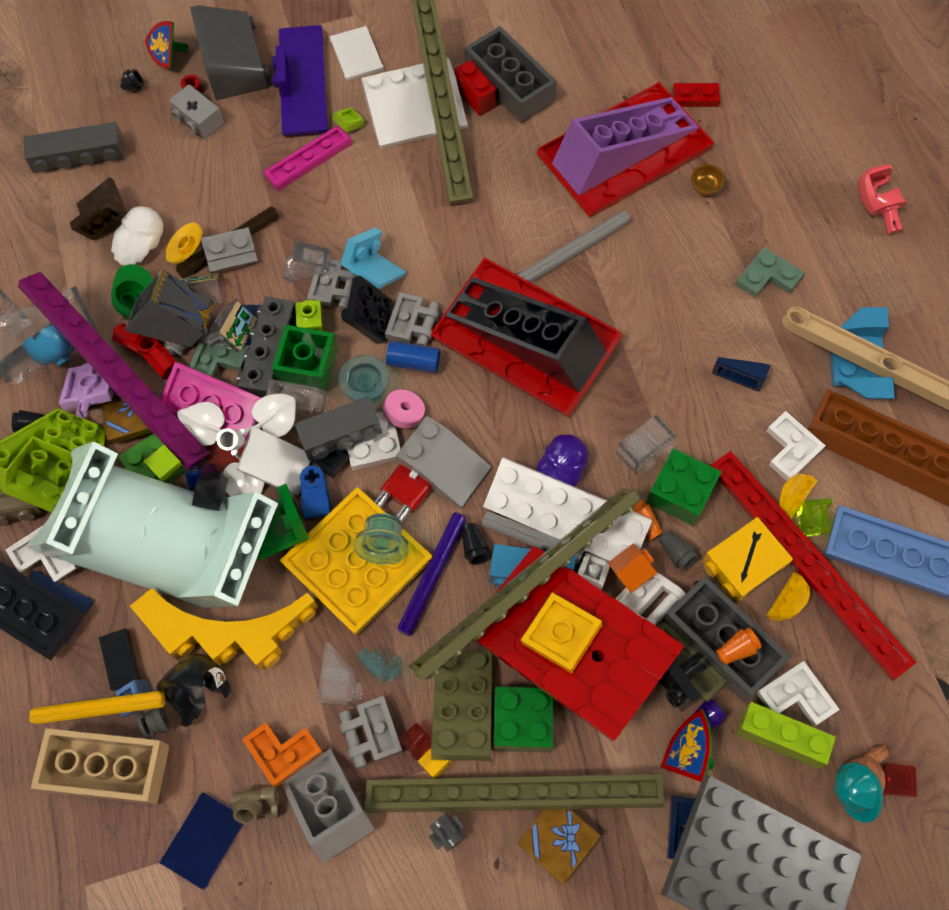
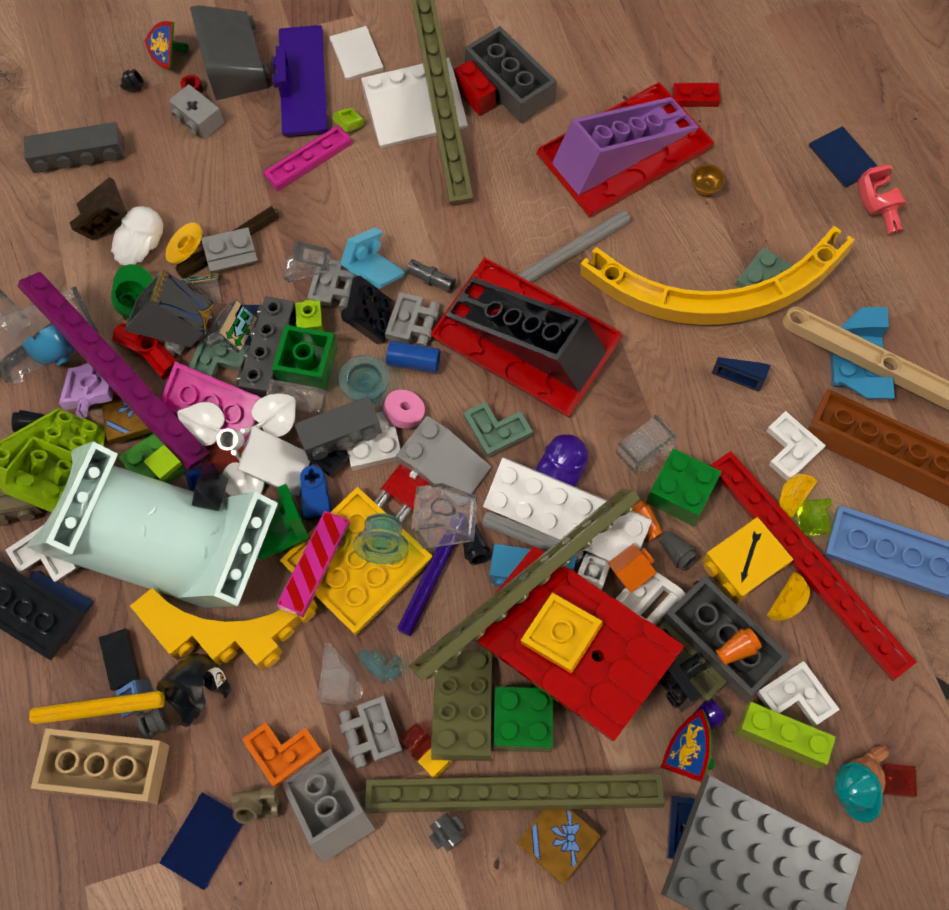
(313, 564): none -> dark pink tile
(430, 275): none -> dark grey pin
(443, 515): none -> clear slope
(496, 435): none -> sand green plate
(716, 306): none -> yellow piece
(842, 156): none -> dark blue piece

